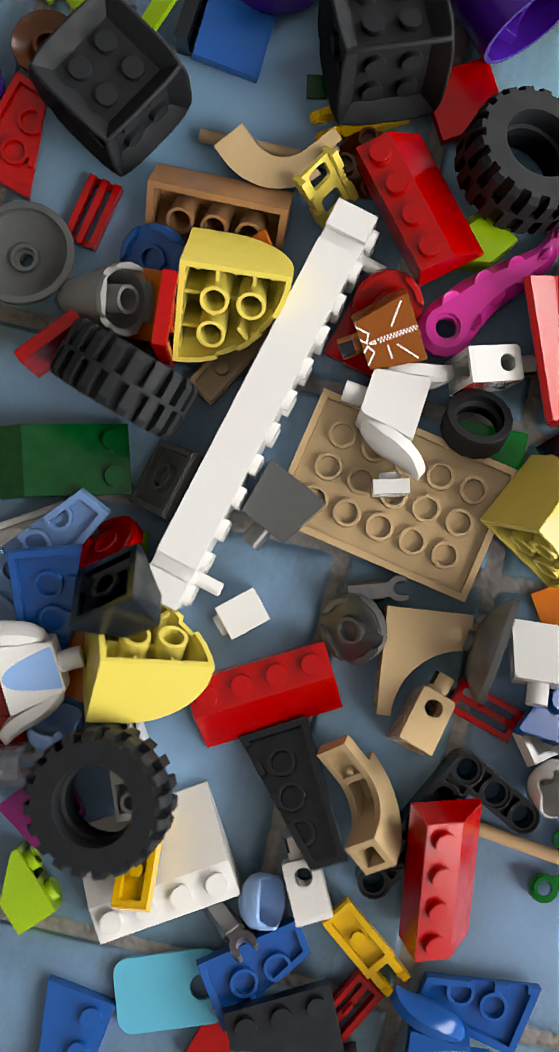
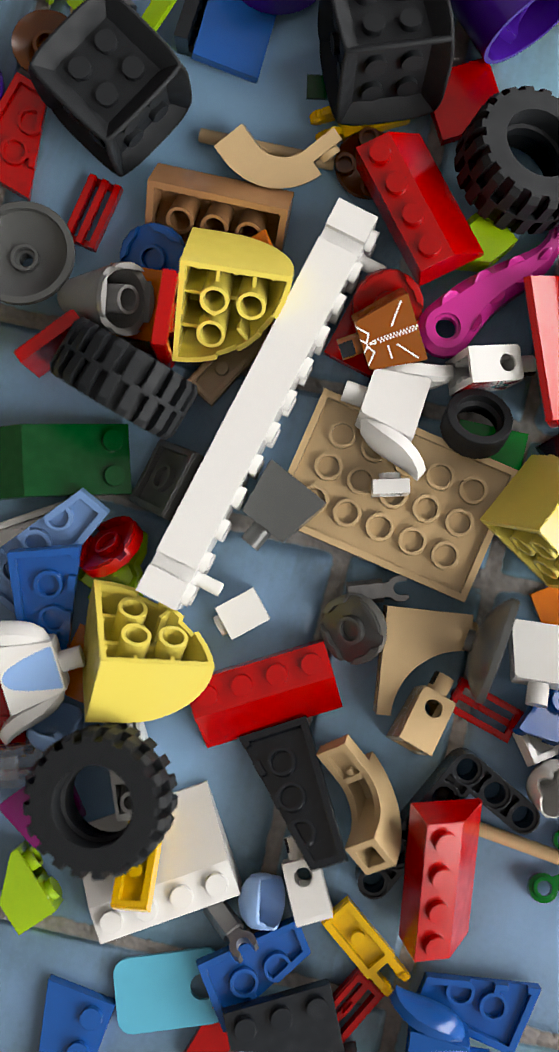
(117, 595): black slope -> none
(334, 179): light yellow piece -> none

